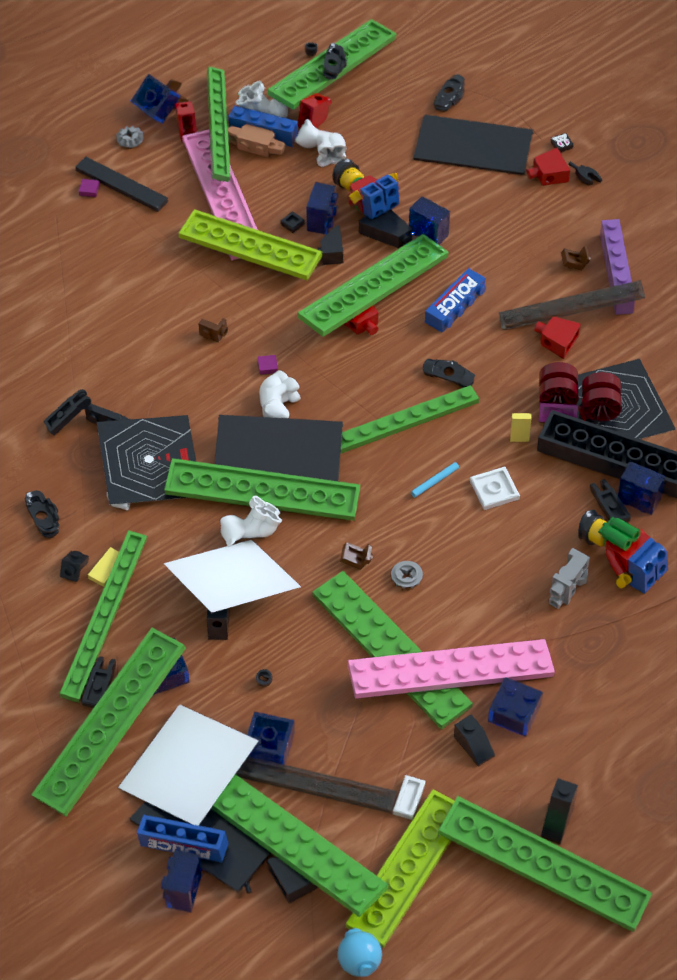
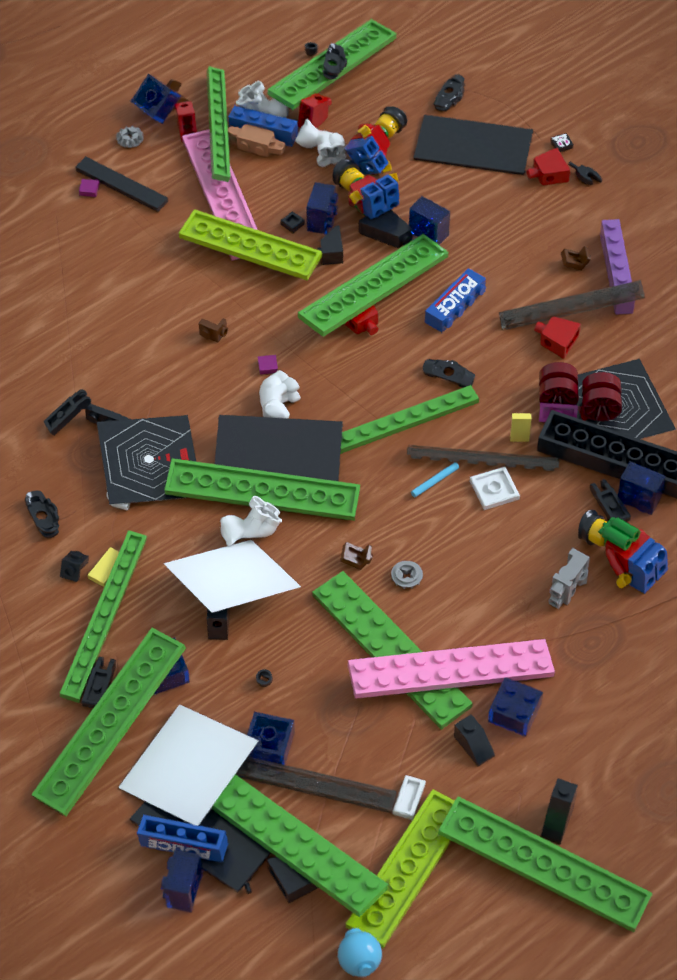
(371, 142): none -> piece
(490, 458): none -> clear smoke plate

